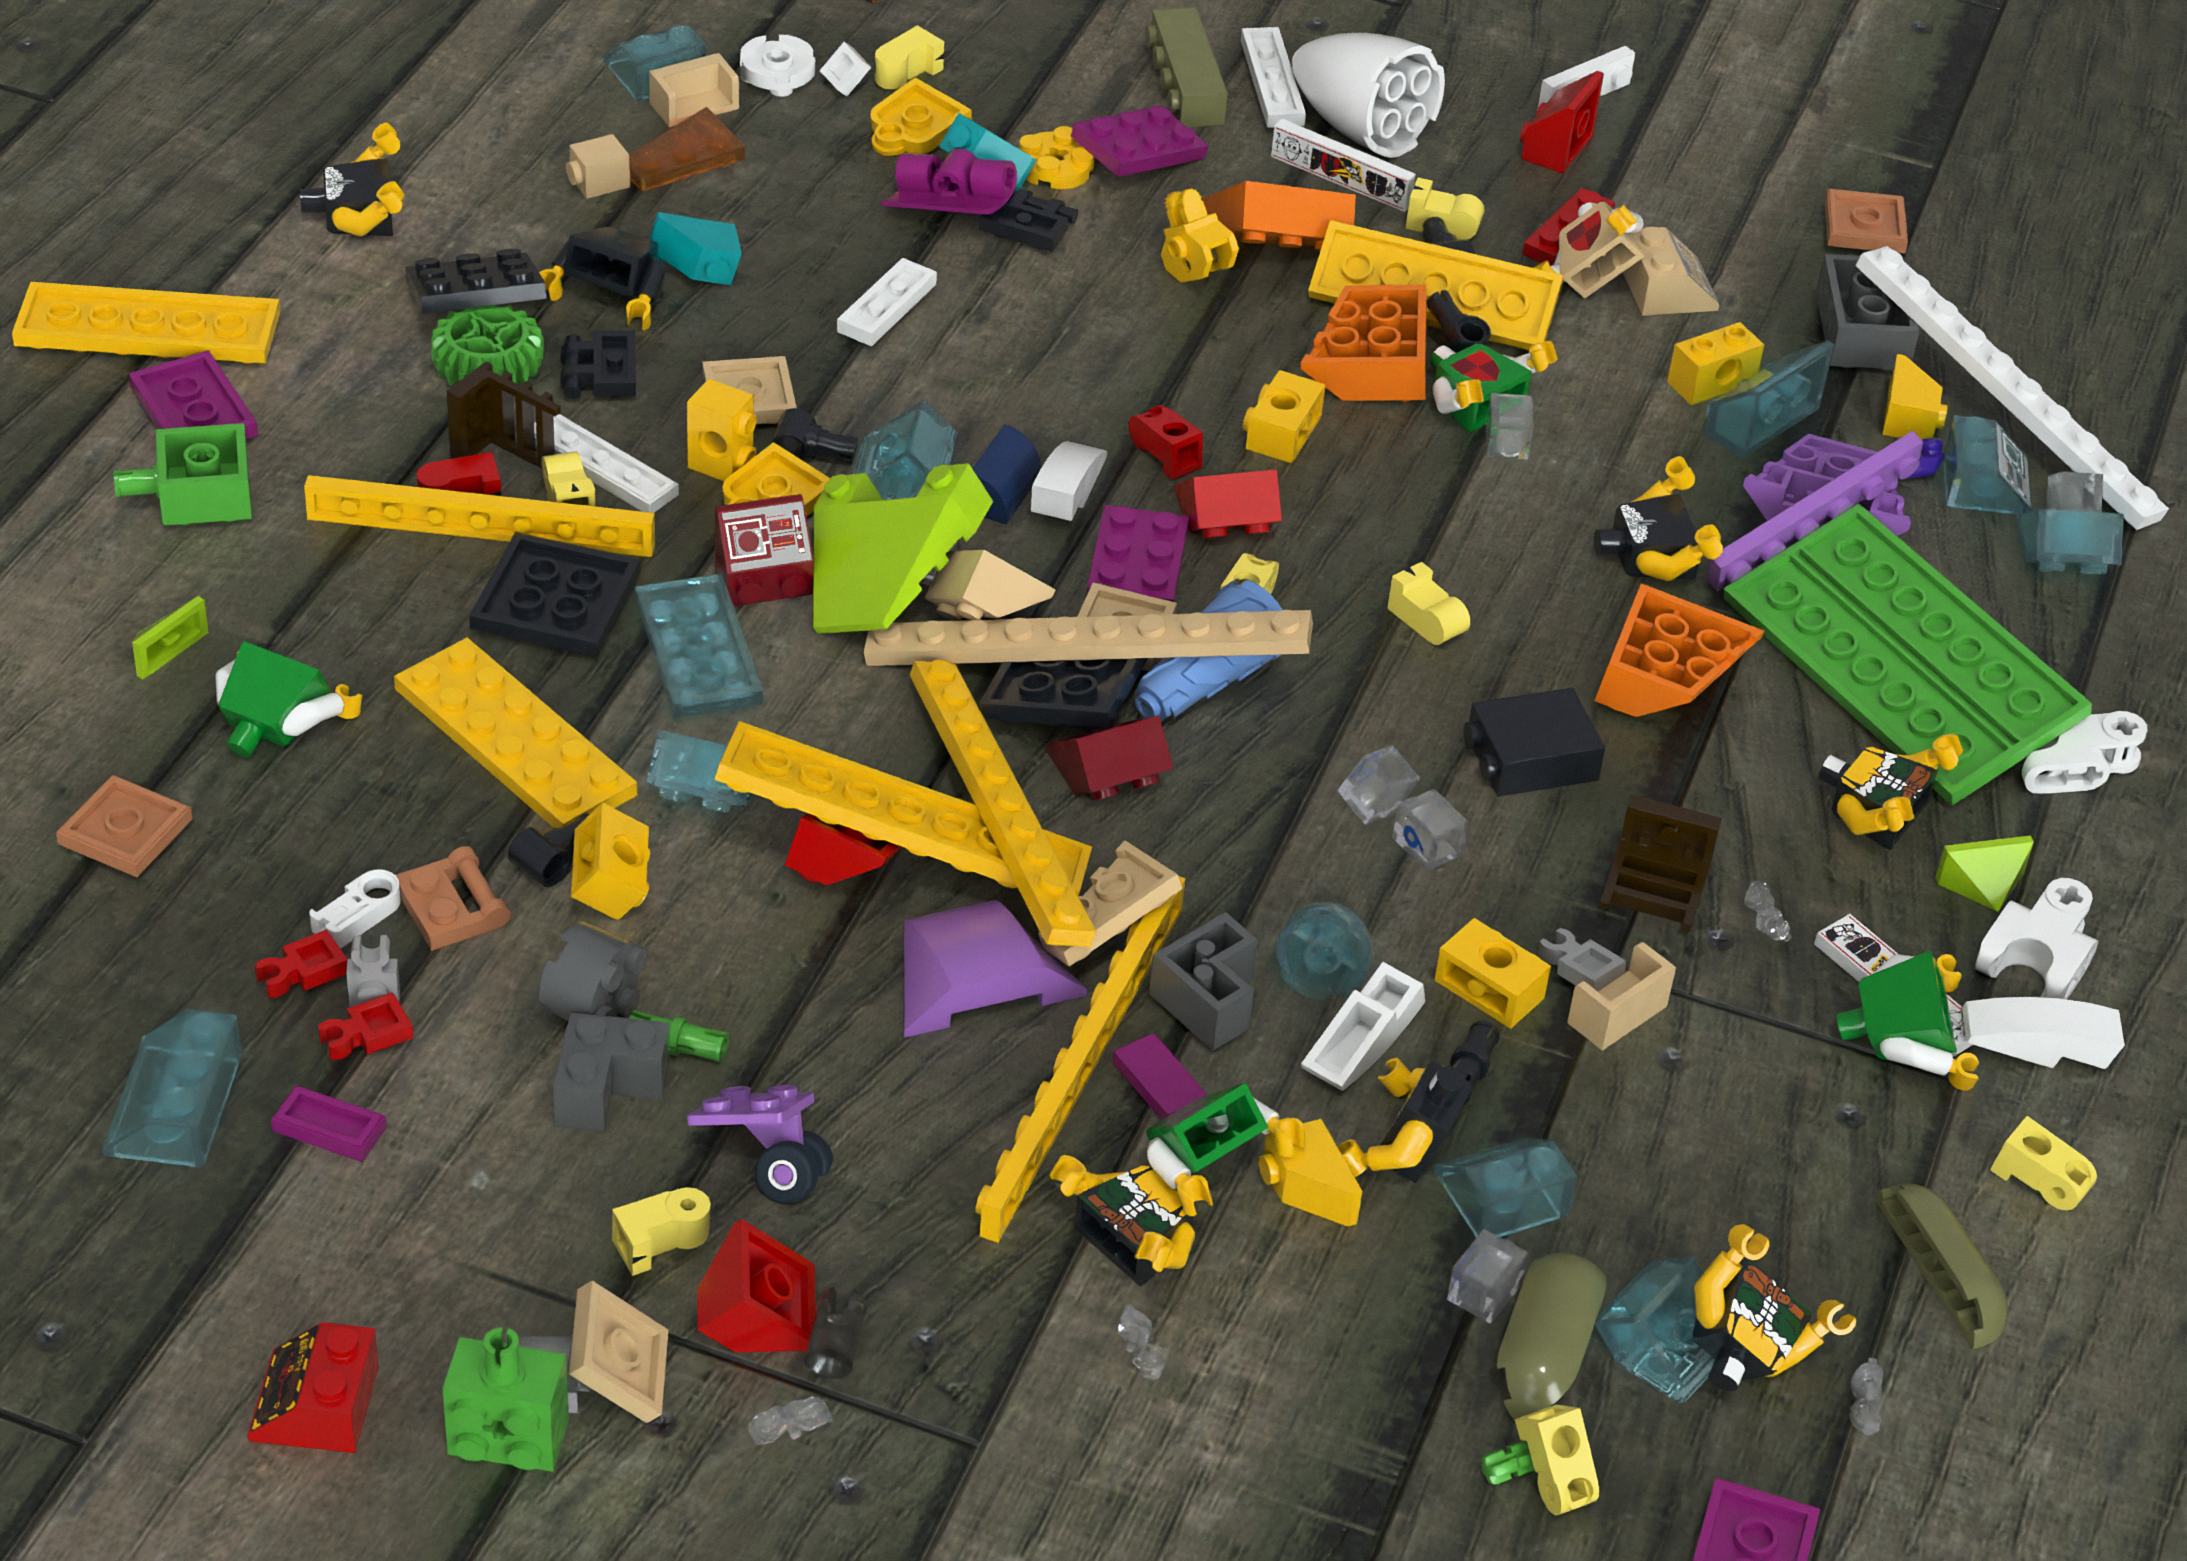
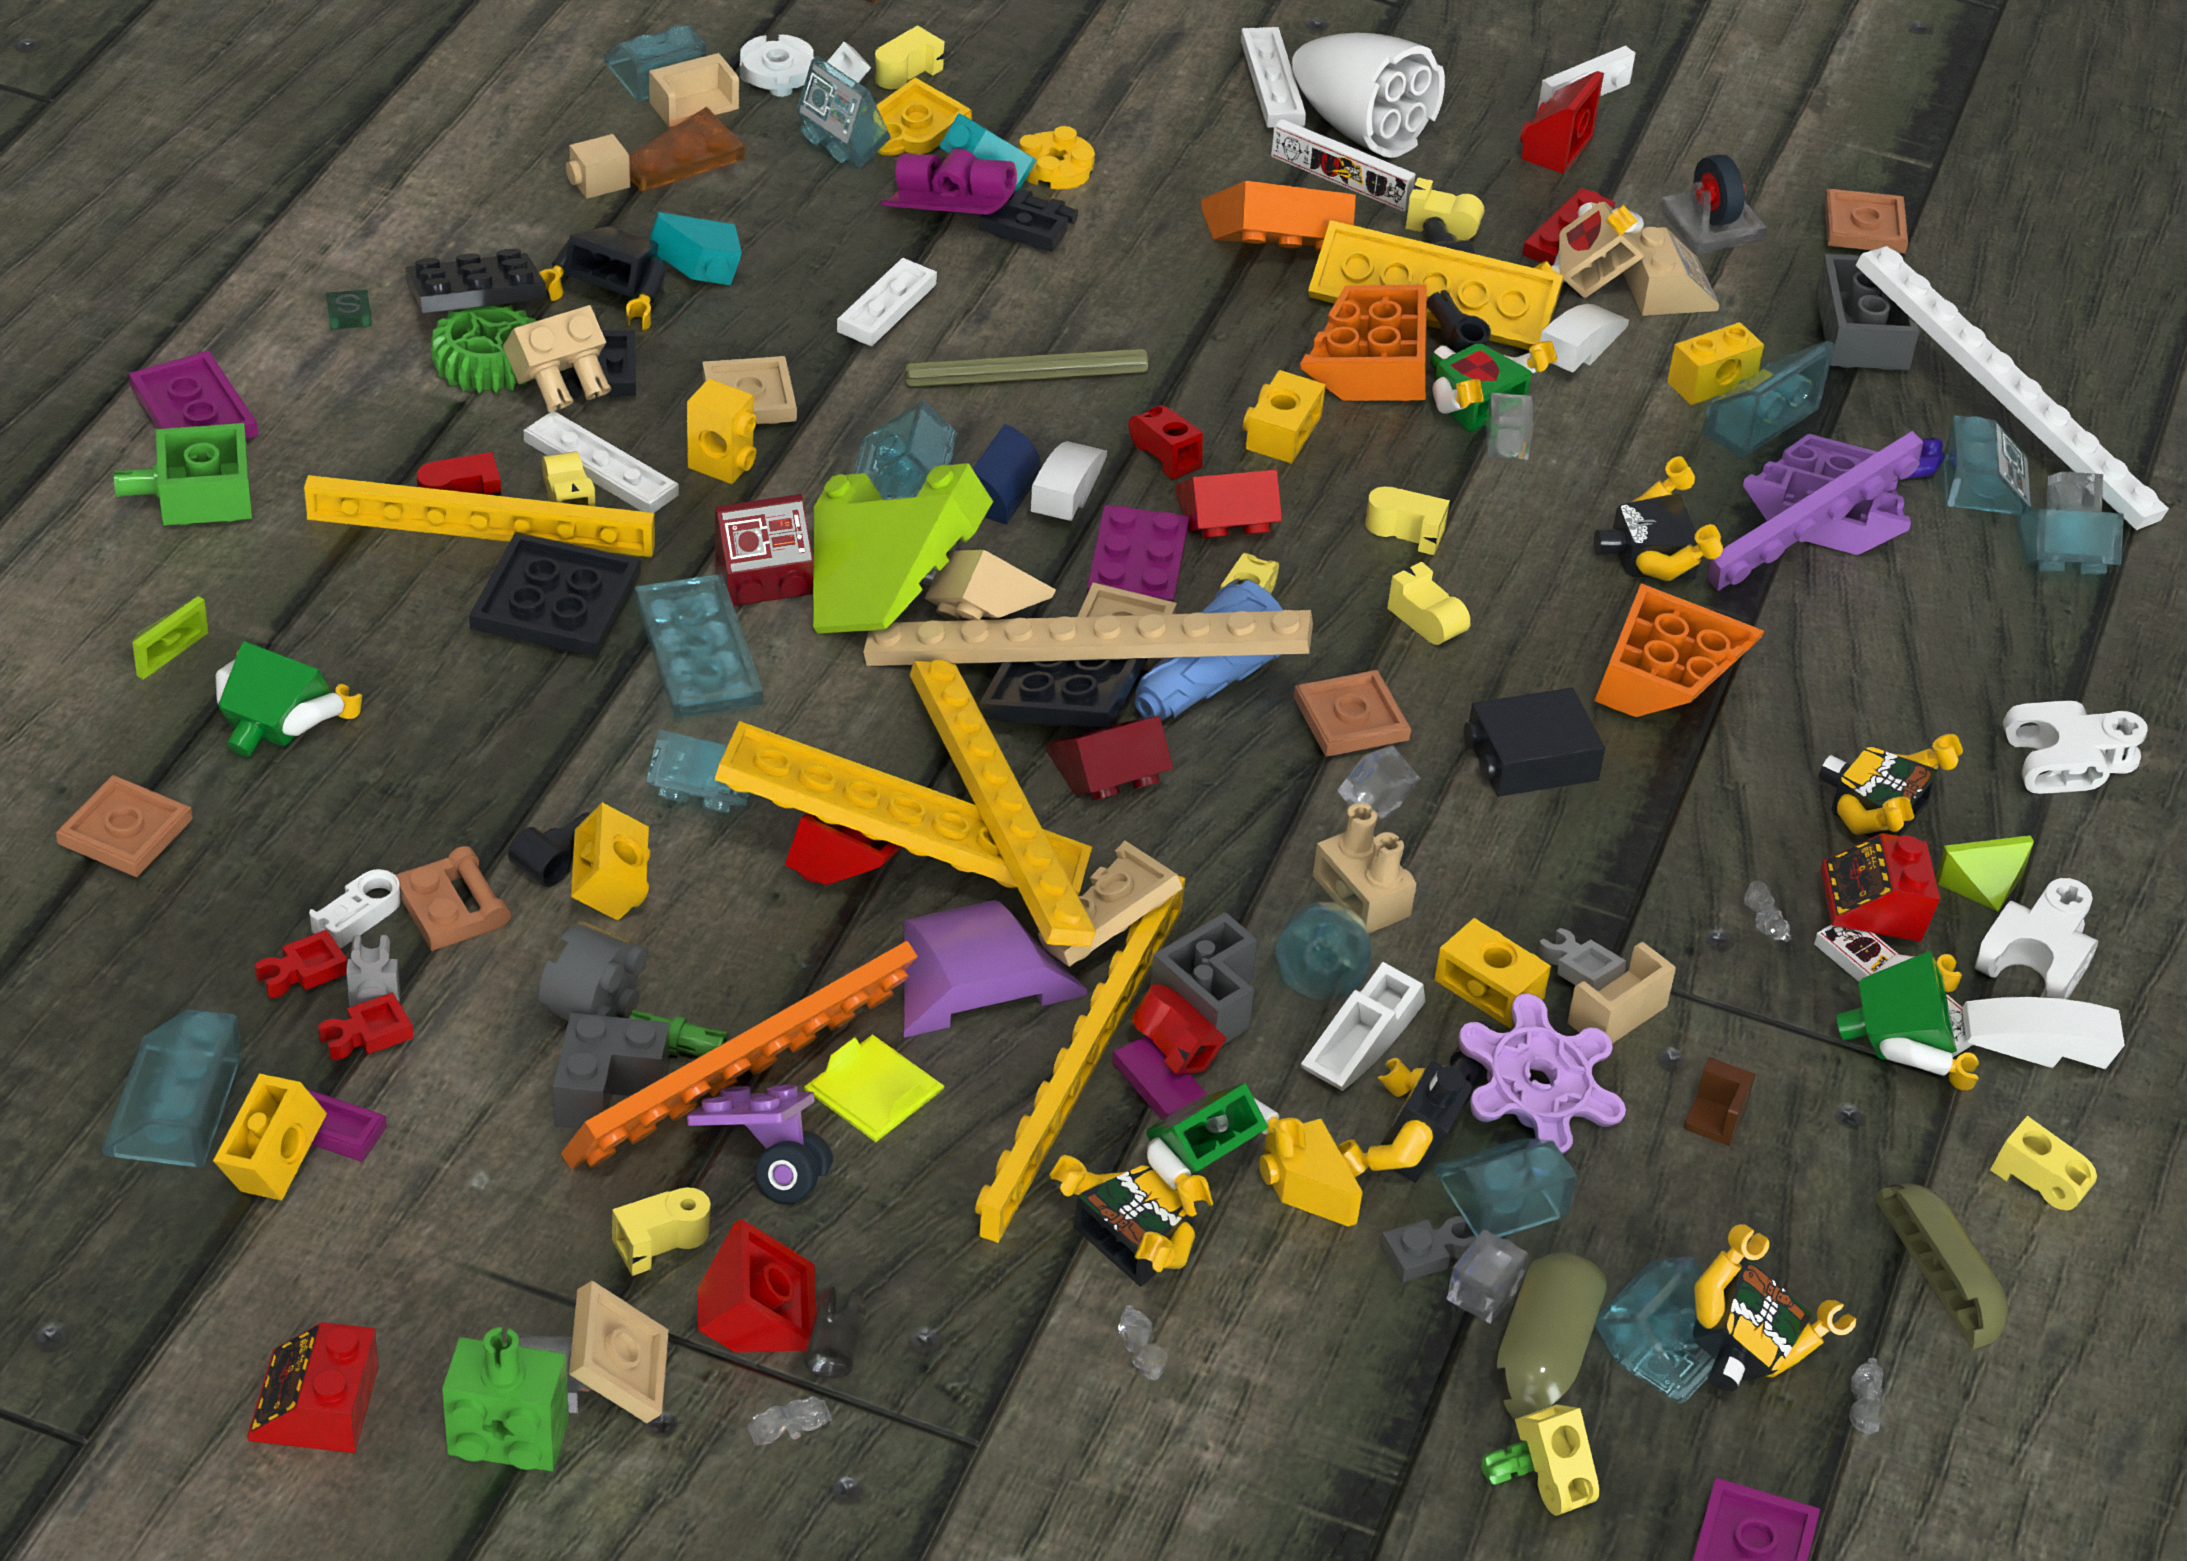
(146, 322): yellow plate -> none
(270, 1137): none -> yellow brick
(348, 309): none -> clear green tile
(359, 193): torso -> none
(484, 414): dark brown plate -> none
(514, 734): yellow plate -> none
(557, 344): none -> tan brick
(751, 1050): none -> orange plate
(775, 475): yellow plate -> none
(804, 438): black pin -> none
(840, 115): none -> clear light blue slope
(873, 1086): none -> neon yellow piece
(1026, 368): none -> olive axle
(1139, 140): magenta plate -> none
(1177, 1030): none -> red leg
(1187, 67): olive brick -> none
(1194, 237): yellow hinge -> none
(1351, 713): none -> nougat plate
(1366, 870): none -> tan brick
(1407, 516): none -> light yellow leg
(1421, 1250): none -> dark grey plate
(1430, 829): clear brick -> none
(1539, 1047): none -> lavender plate
(1583, 334): none -> white slope
(1662, 860): dark brown plate -> none
(1715, 209): none -> clear plate
(1720, 1101): none -> reddish brown panel
(1882, 887): none -> red slope
(1906, 650): bright green plate -> none
(1913, 402): yellow slope -> none

